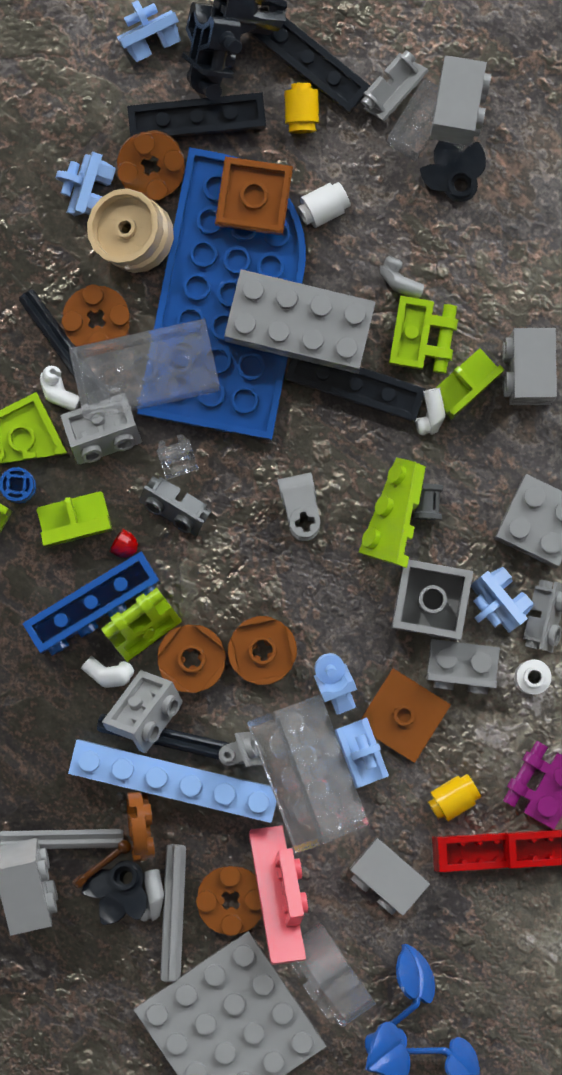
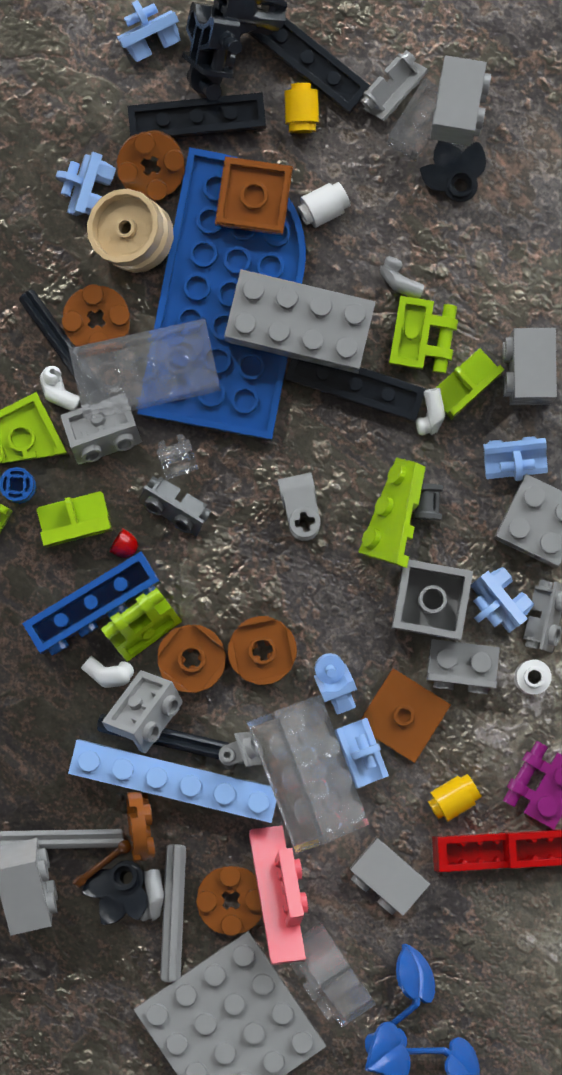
(515, 458): none -> light blue hips

